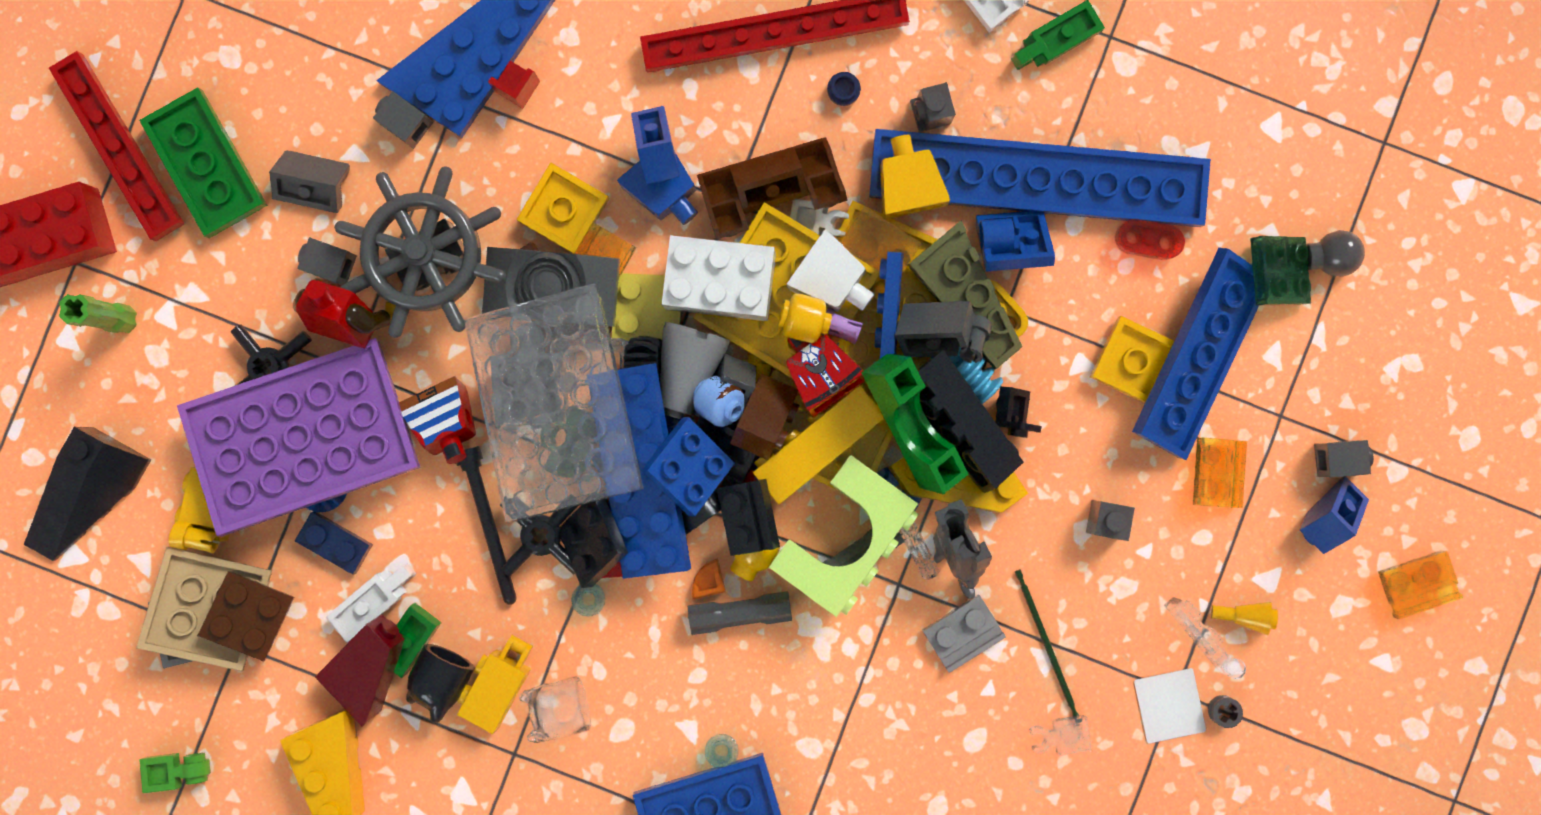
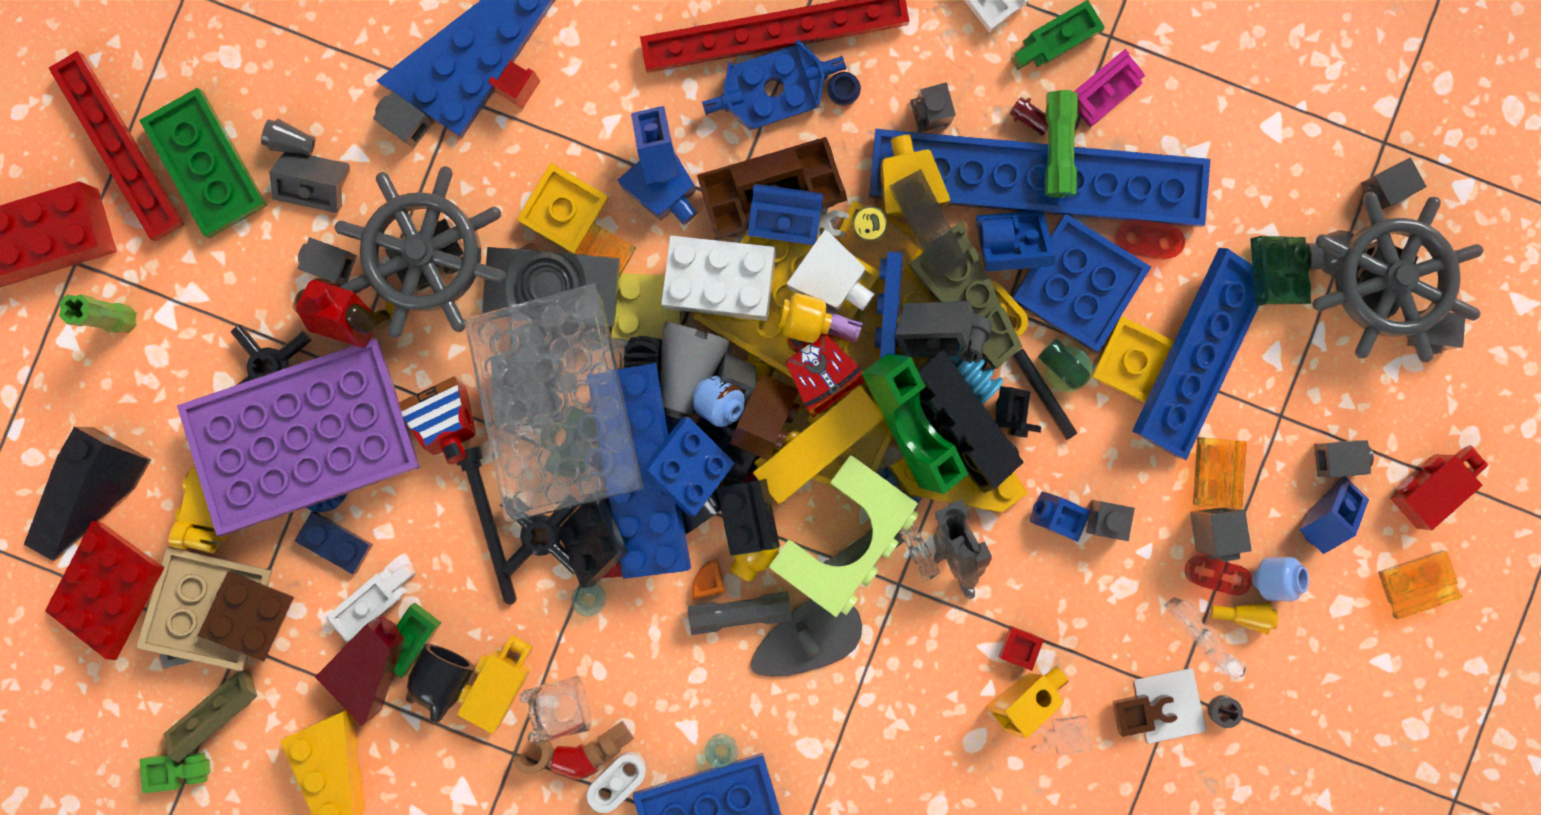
(104, 590): none -> red plate
(209, 715): none -> olive plate
(285, 138): none -> dark grey cone
(581, 760): none -> medium nougat piece
(618, 781): none -> white plate
(785, 214): none -> blue plate
(793, 67): none -> blue plate
(807, 641): none -> dark grey shield
(870, 223): none -> light yellow tile
(928, 223): none -> clear smoke plate
(963, 633): light grey plate -> none
(1021, 648): none -> red plate
(1029, 115): none -> dark red pin
(1029, 702): none -> yellow torso
(1045, 394): none -> black bar
(1046, 642): dark green piece -> none
(1059, 515): none -> blue bracket
(1061, 119): none -> bright green axle
(1066, 366): none -> clear green piece
(1084, 287): none -> blue plate
(1108, 87): none -> dark pink hinge
(1137, 714): none -> reddish brown plate
(1216, 582): none -> clear red beam
(1221, 532): none -> dark grey brick
(1281, 579): none -> light blue head
(1391, 274): none -> dark grey piece
(1395, 183): none -> dark grey brick
(1439, 487): none -> red brick
(1446, 334): none -> dark grey brick

